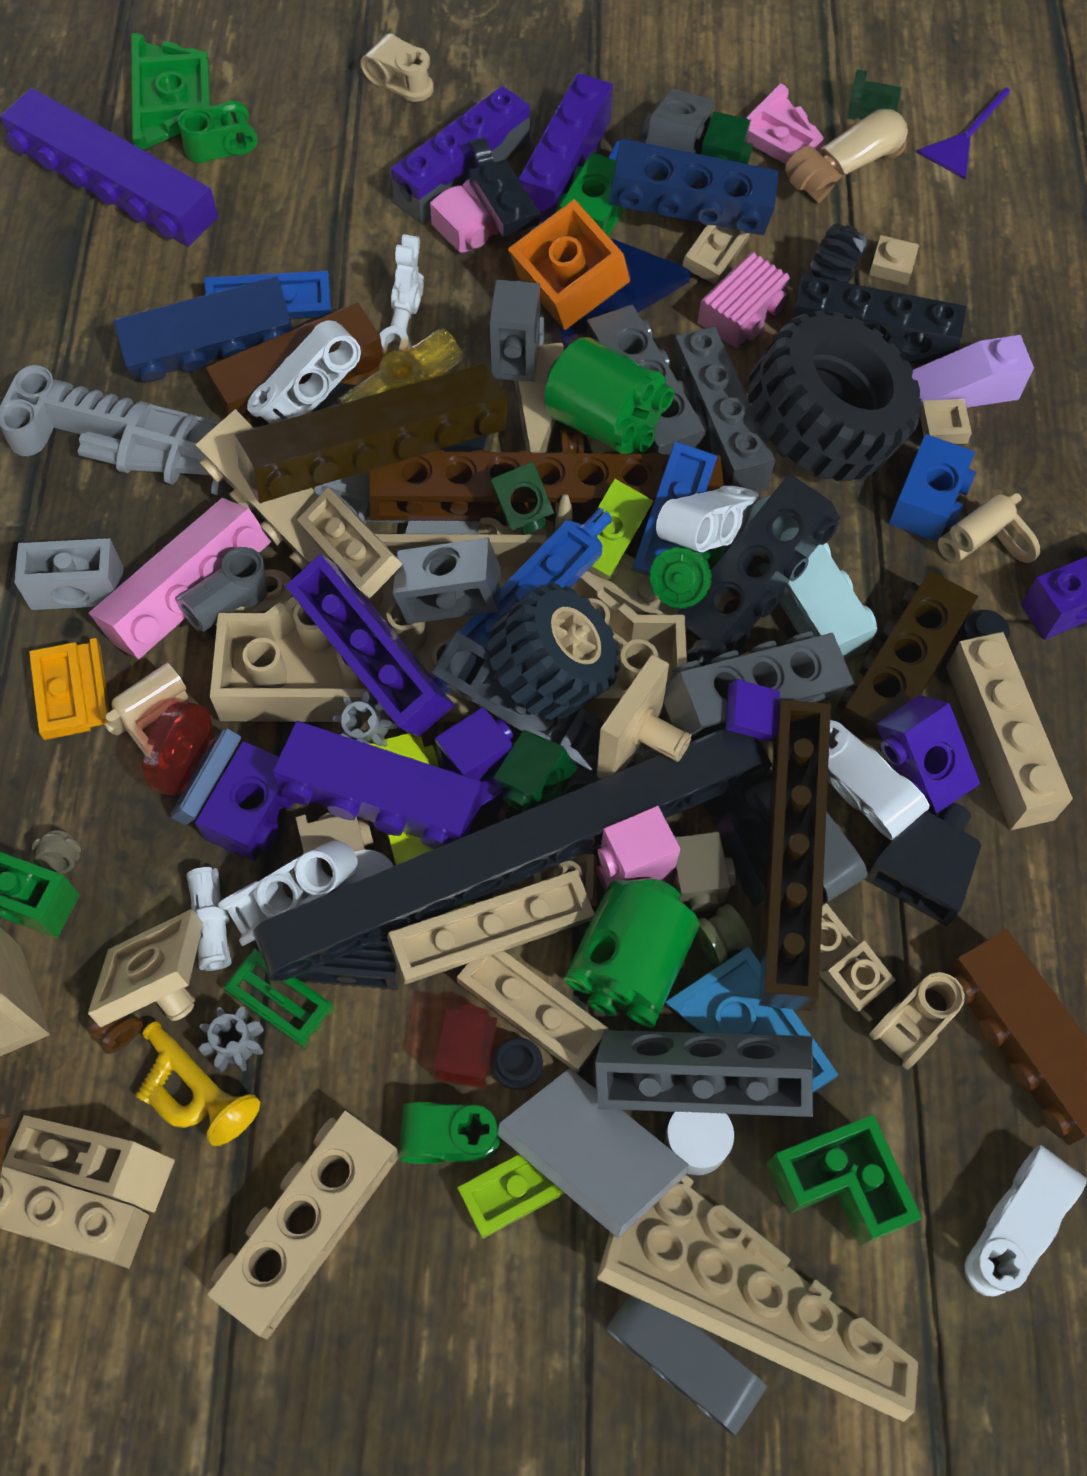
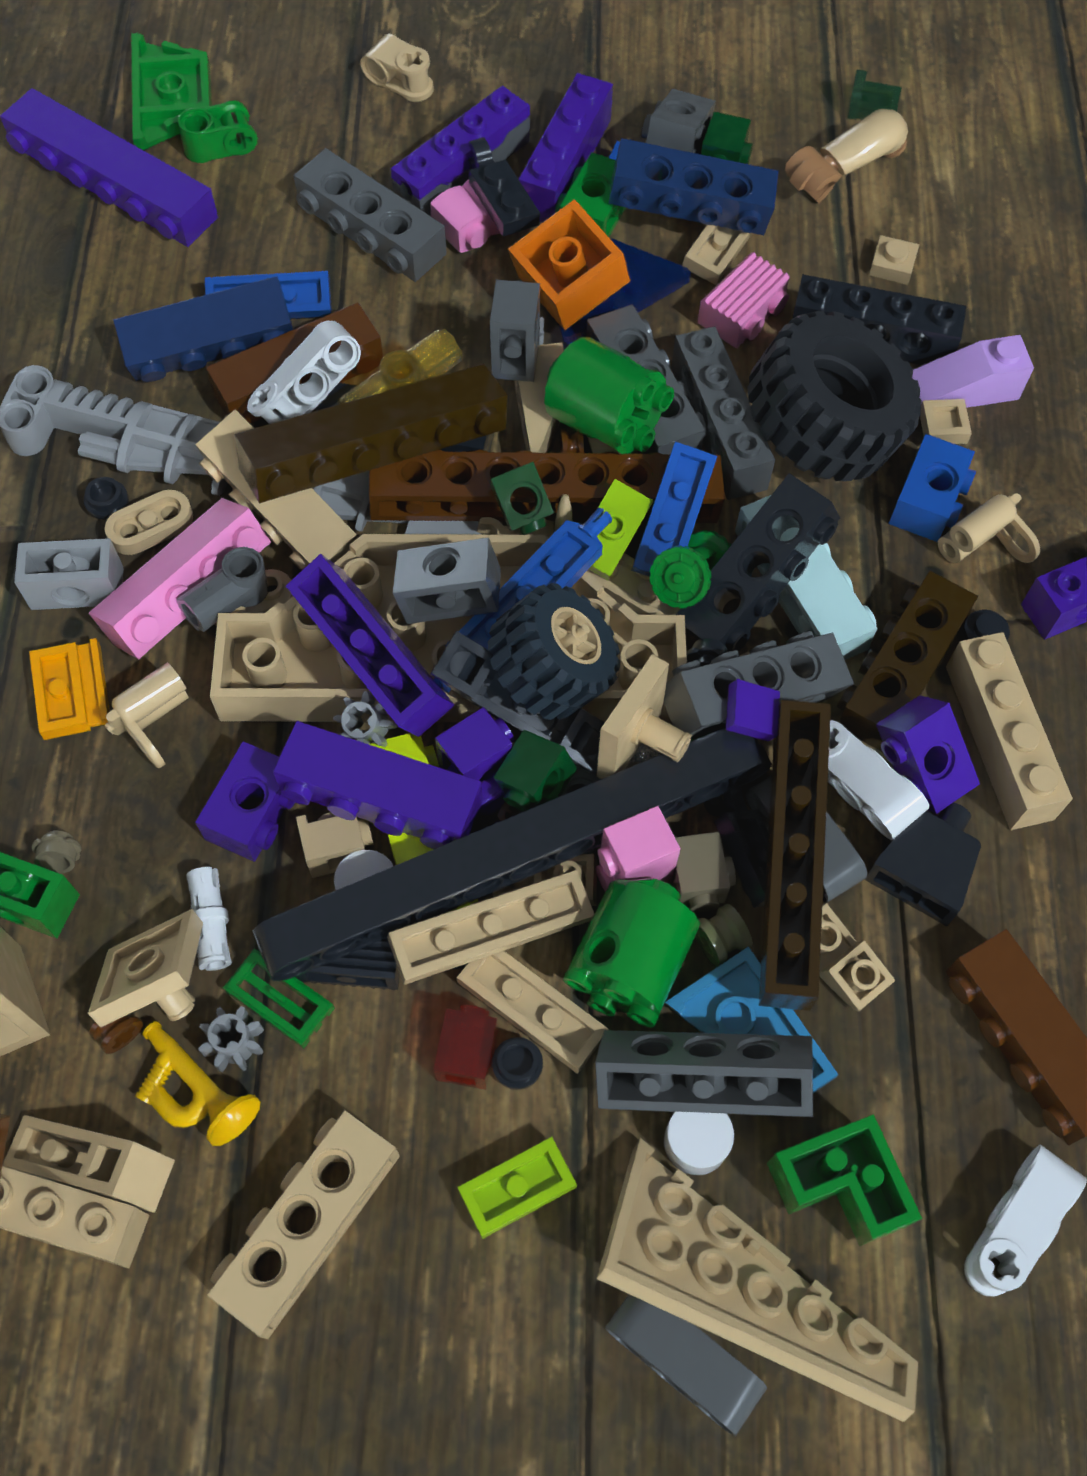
(104, 497): none -> black plate
(149, 522): none -> tan plate
(178, 745): clear red tile -> none
(205, 777): sand blue plate -> none
(304, 877): white piece -> none
(349, 542): tan plate -> none
(370, 215): none -> dark grey brick
(405, 293): white piece -> none
(436, 1133): green piece -> none
(593, 1153): light grey tile -> none
(706, 518): white piece -> none
(781, 128): bright pink wing -> none
(839, 253): black gear -> none
(913, 1024): tan piece -> none
(954, 151): dark purple piece -> none

